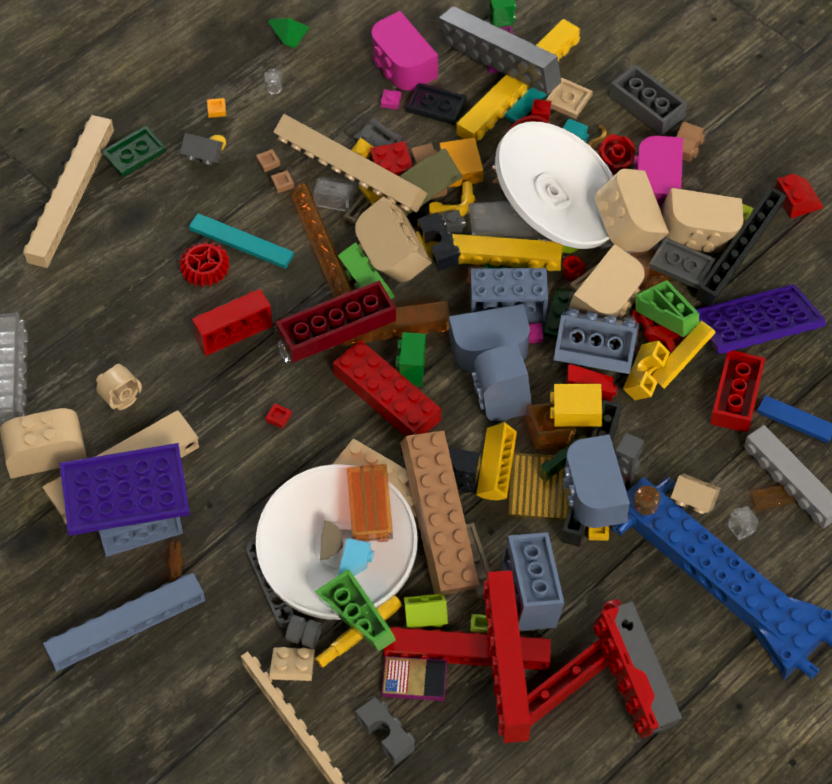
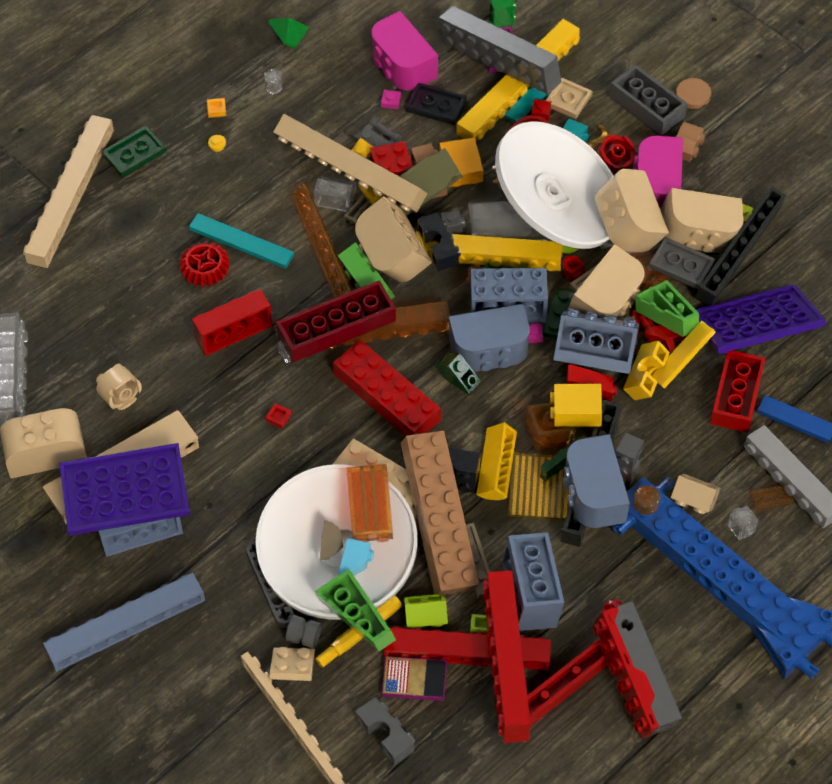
(175, 561): clear orange pin -> none
(201, 147): dark grey brick -> none
(268, 160): medium nougat plate -> none
(282, 181): medium nougat plate -> none
(411, 357): green brick -> none
(458, 372): none -> dark green slope
(466, 198): yellow piece -> none
(502, 382): sand blue brick -> none
(600, 533): yellow plate -> none
(694, 92): none -> medium nougat tile
(800, 195): red slope -> none

